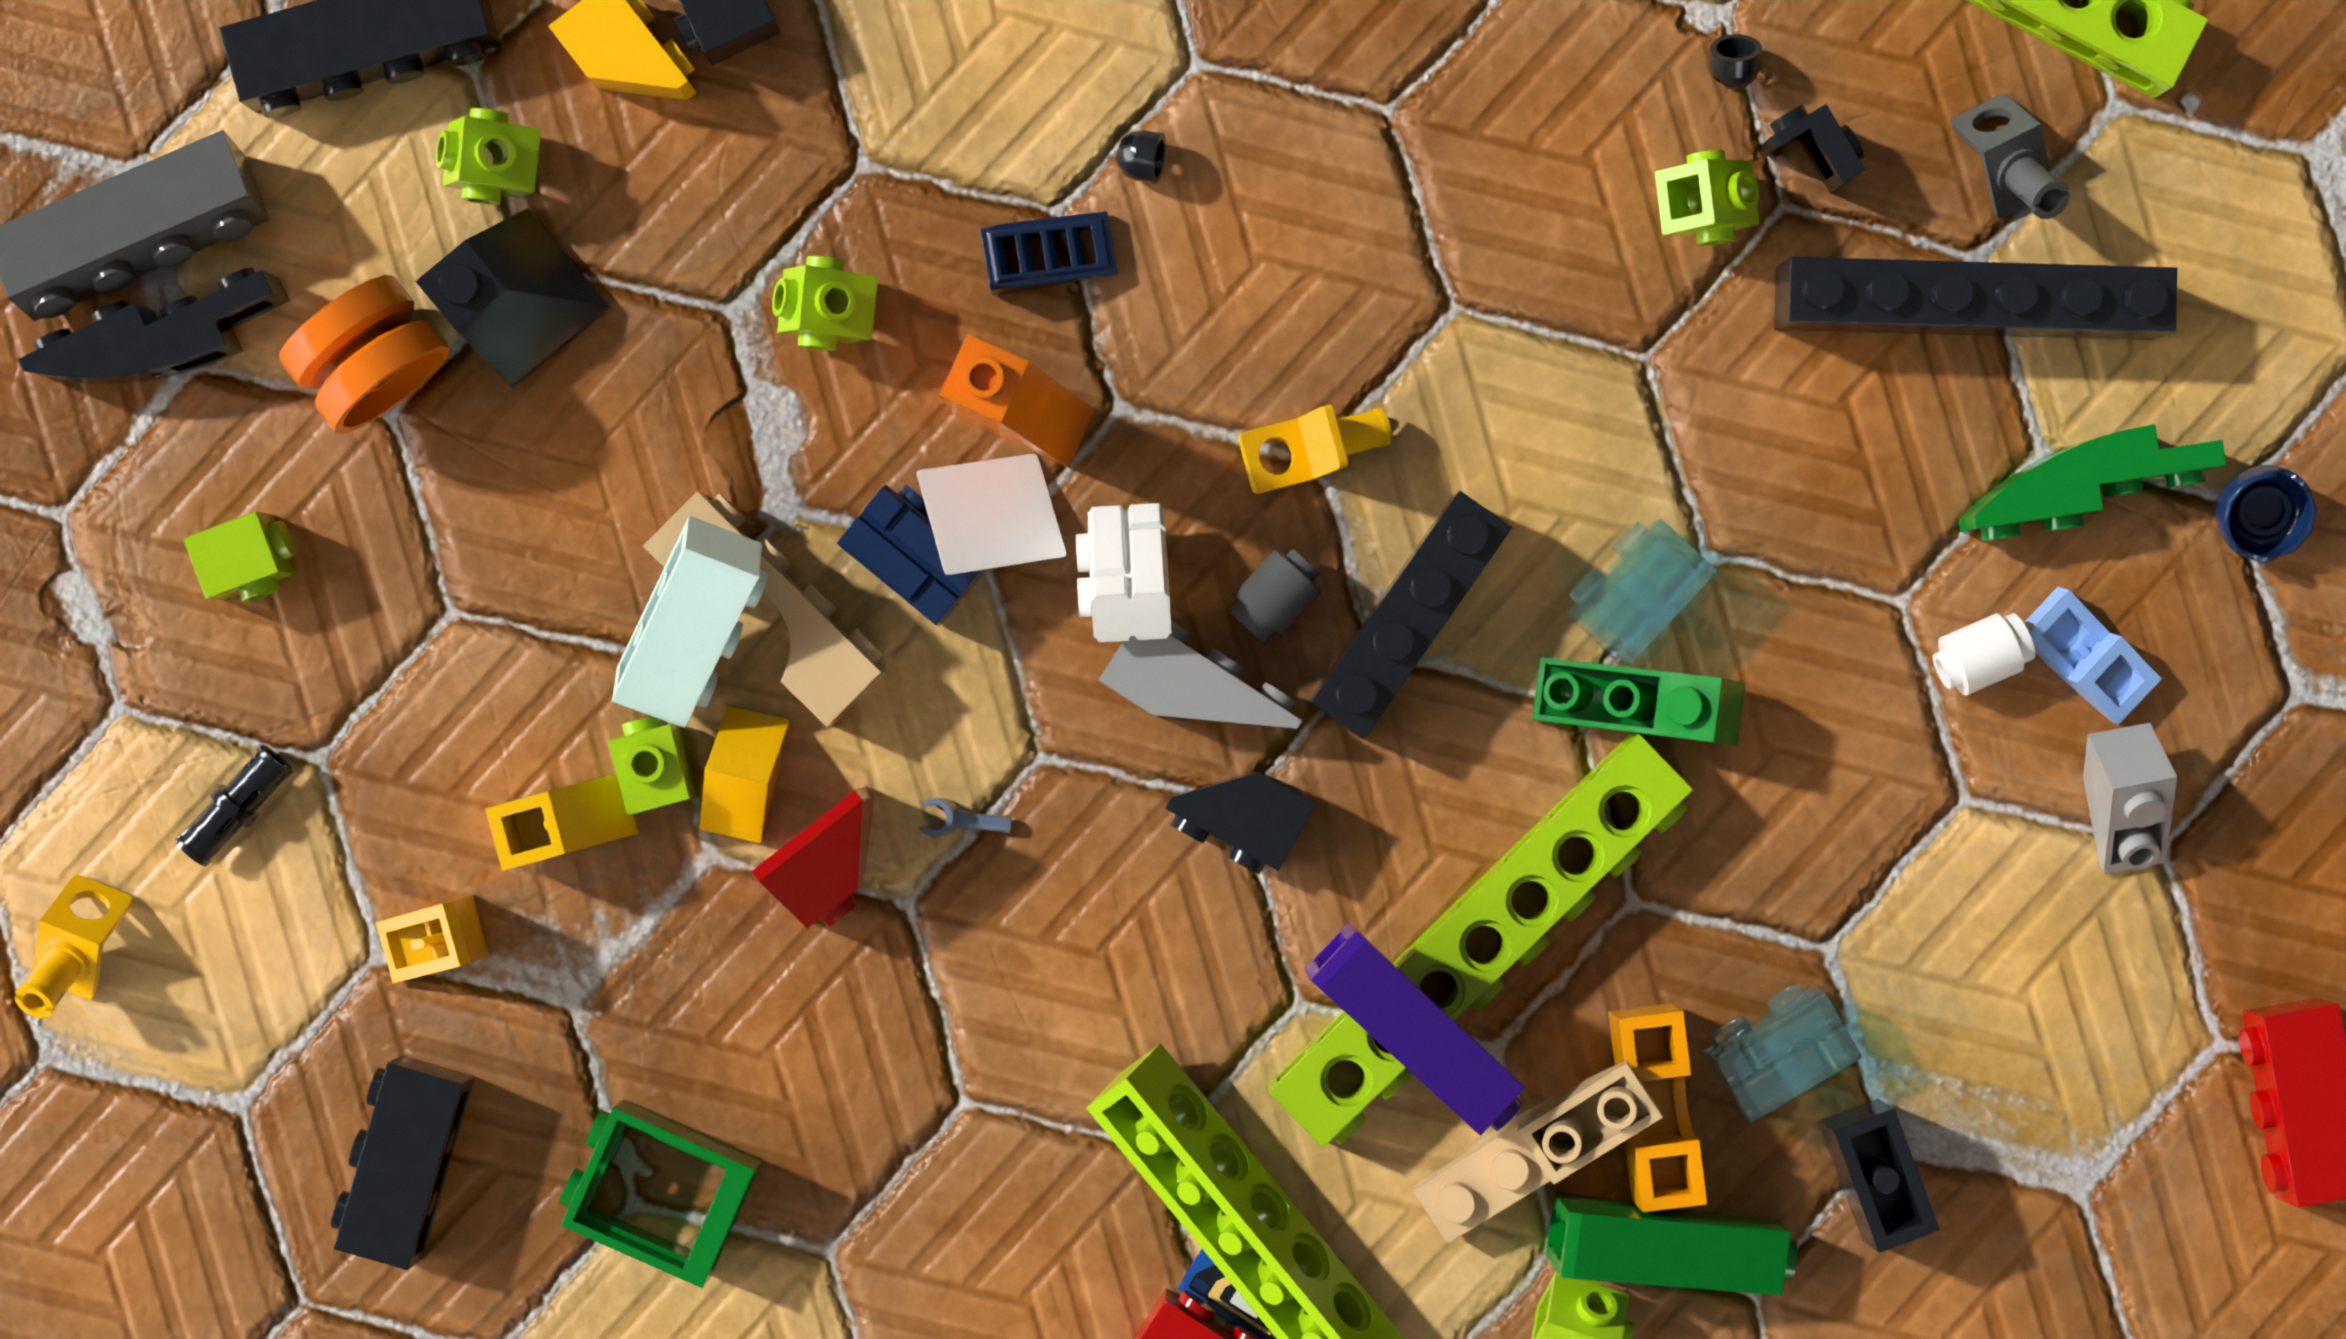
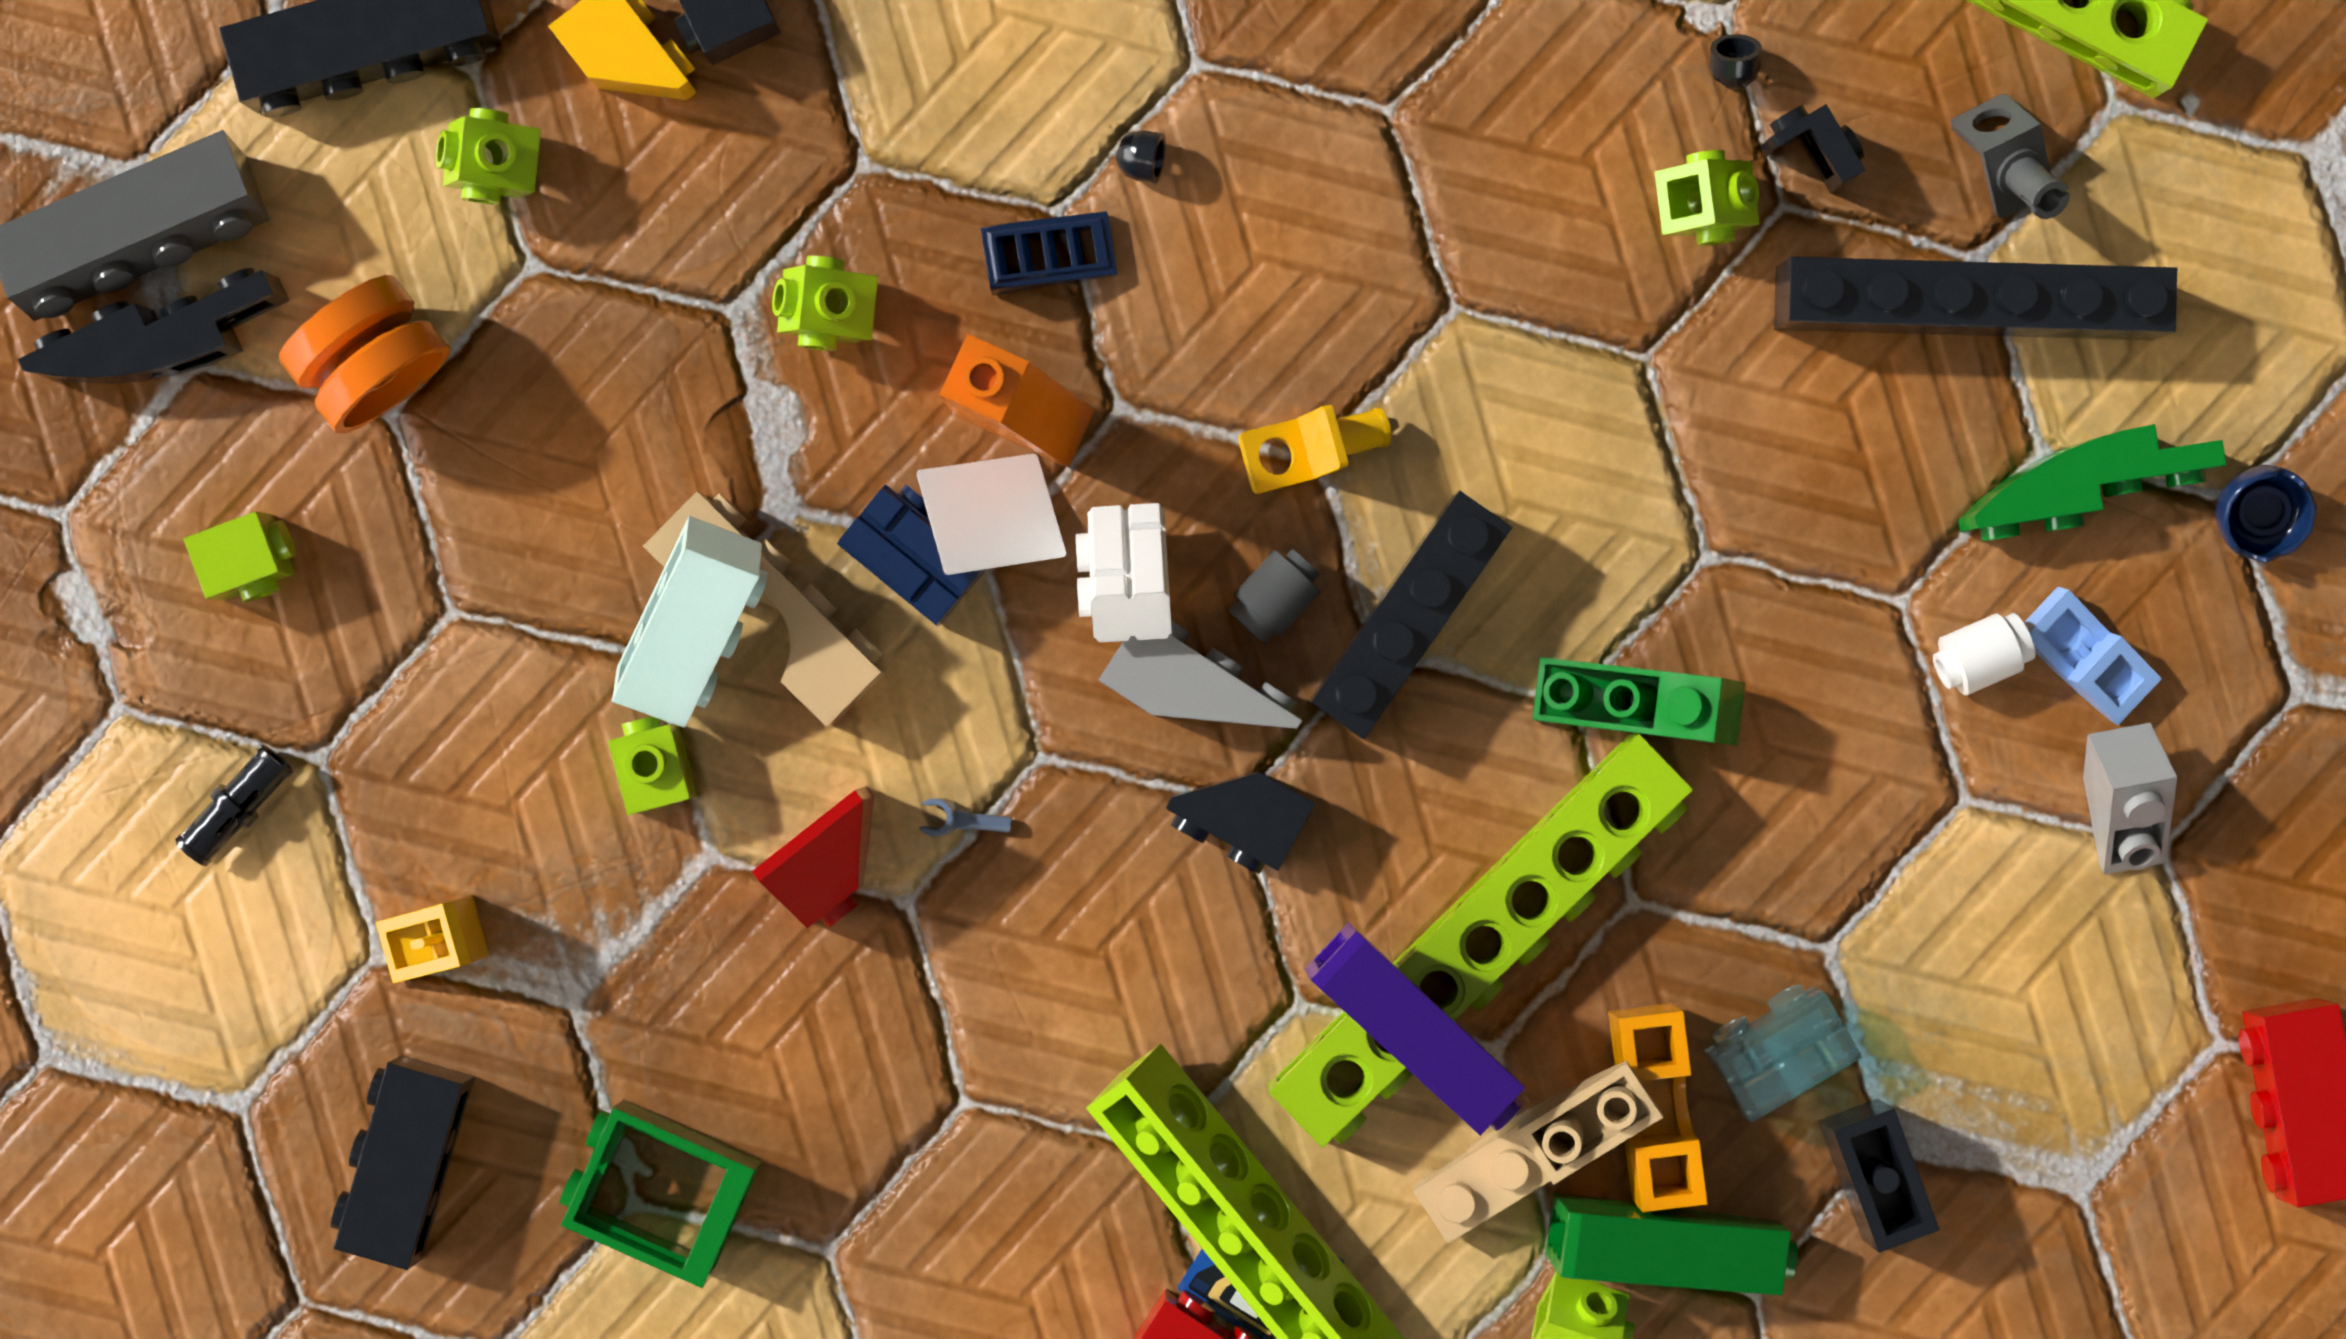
(70, 947): yellow bracket -> none
(513, 295): black slope -> none
(560, 822): yellow slope -> none
(743, 774): yellow slope -> none
(1639, 590): clear light blue brick -> none

